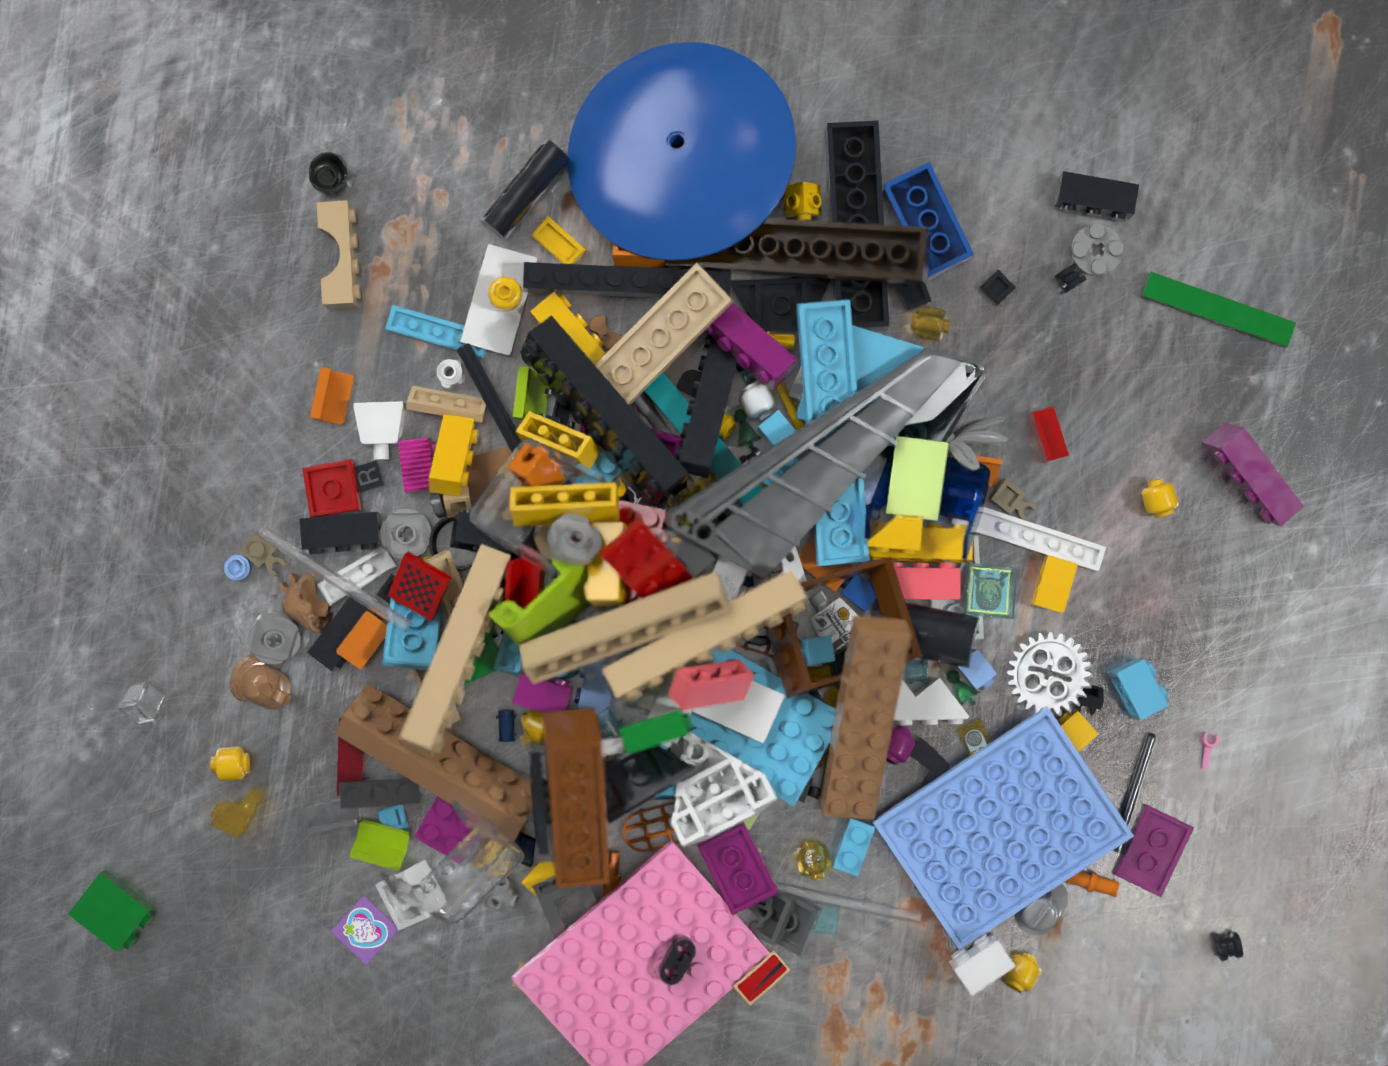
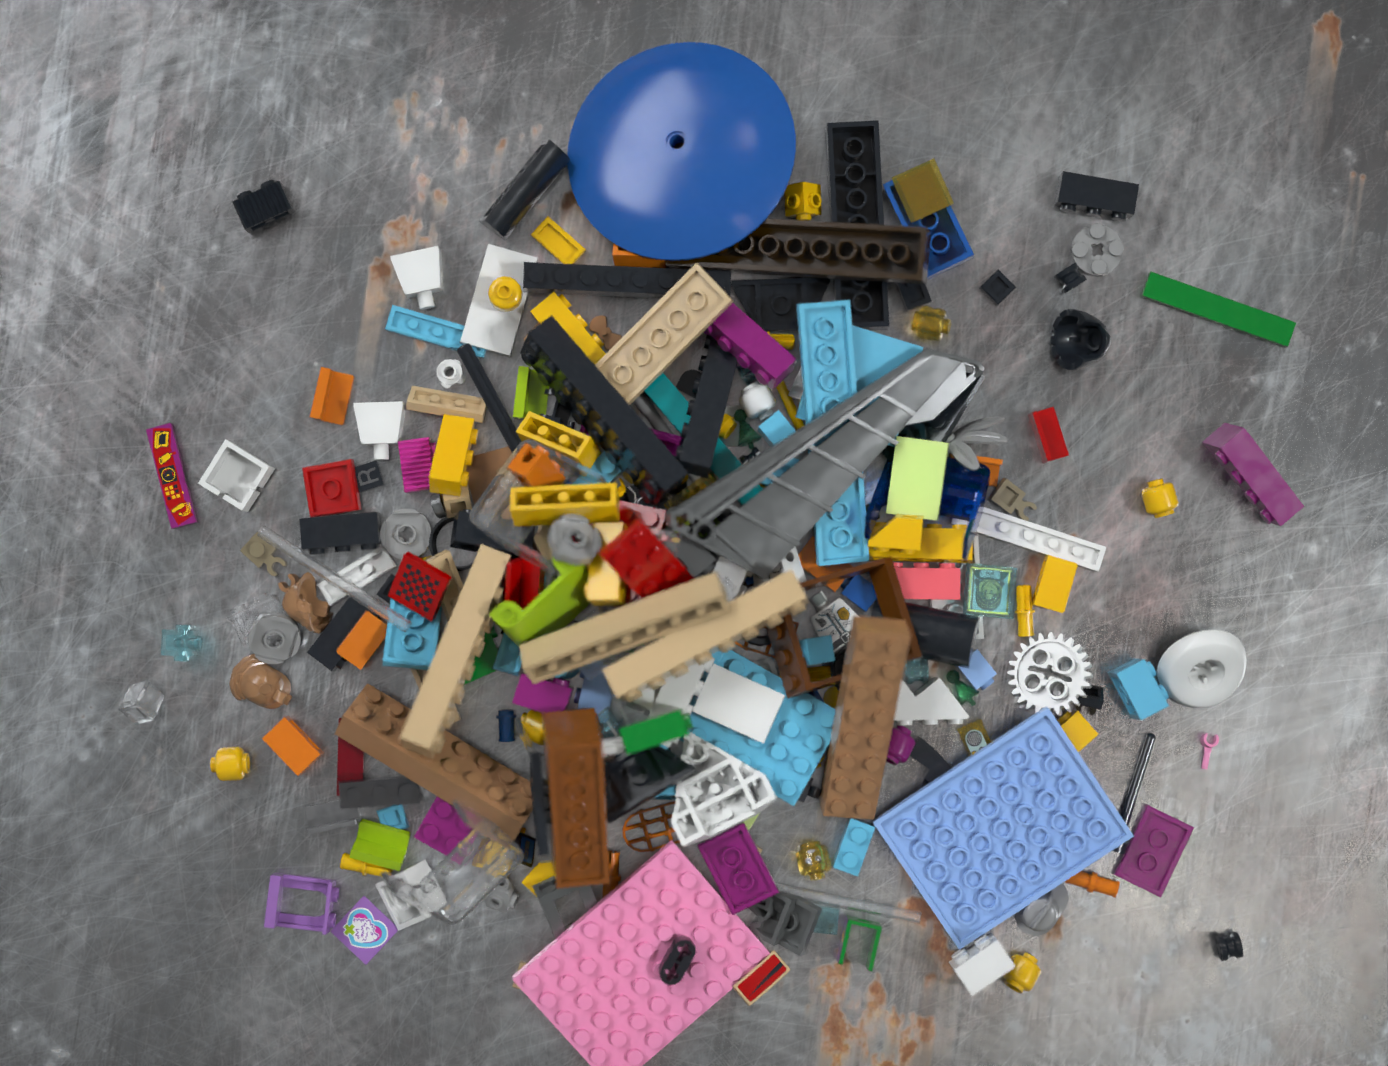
(112, 911): green brick -> none
(171, 475): none -> tile
(172, 640): none -> clear light blue brick
(236, 474): none -> white piece
(236, 816): clear yellow arch -> none
(237, 567): light blue plate -> none
(263, 205): none -> black brick
(275, 917): none -> medium lavender panel
(293, 745): none -> orange panel
(327, 172): pearl dark grey hair -> none
(340, 286): tan arch -> none
(360, 866): none -> yellow axle
(420, 274): none -> white torso
(710, 684): coral brick -> none
(874, 941): none -> green piece
(922, 190): none -> clear yellow piece
(1024, 610): none -> yellow axle
(1078, 339): none -> black hair
(1202, 668): none -> white hat

